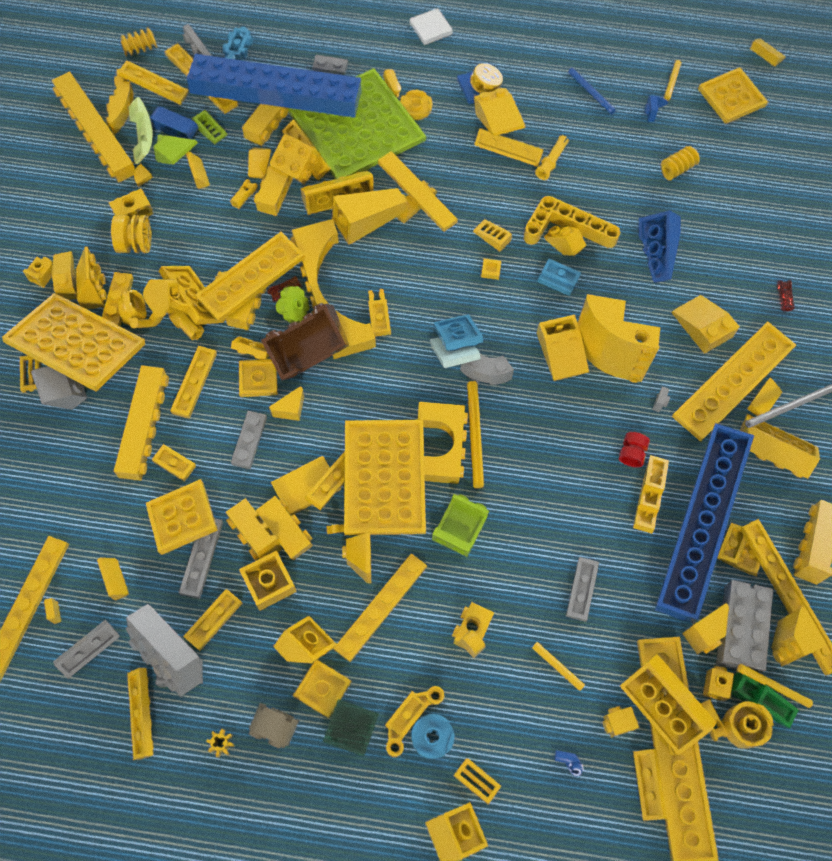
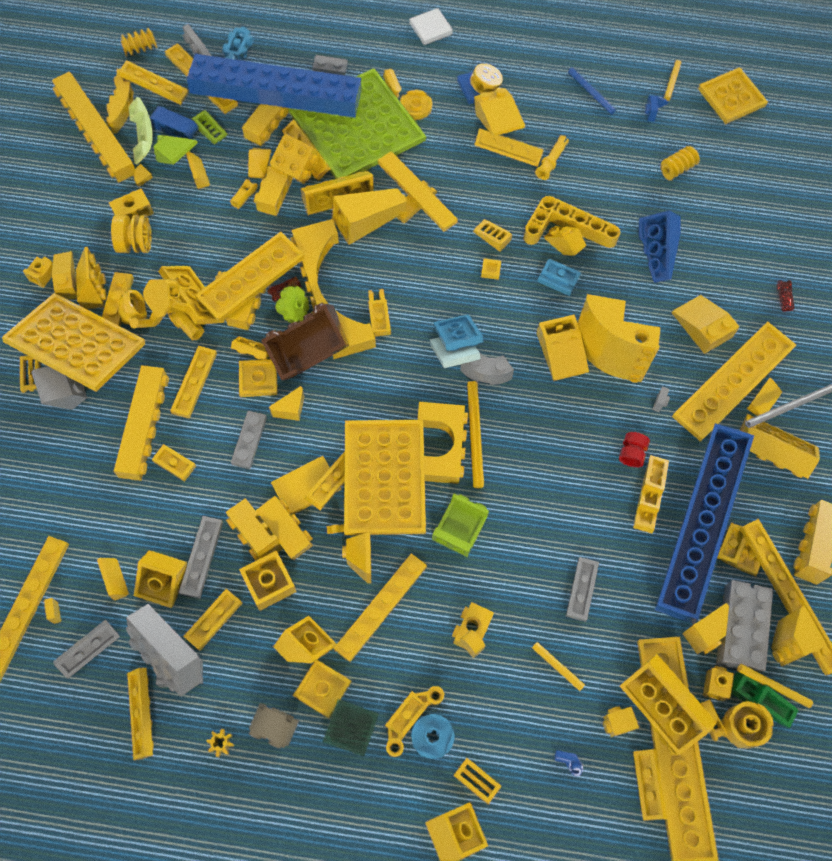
(159, 578): none -> yellow slope
(181, 517): yellow plate -> none
(767, 52): yellow slope -> none

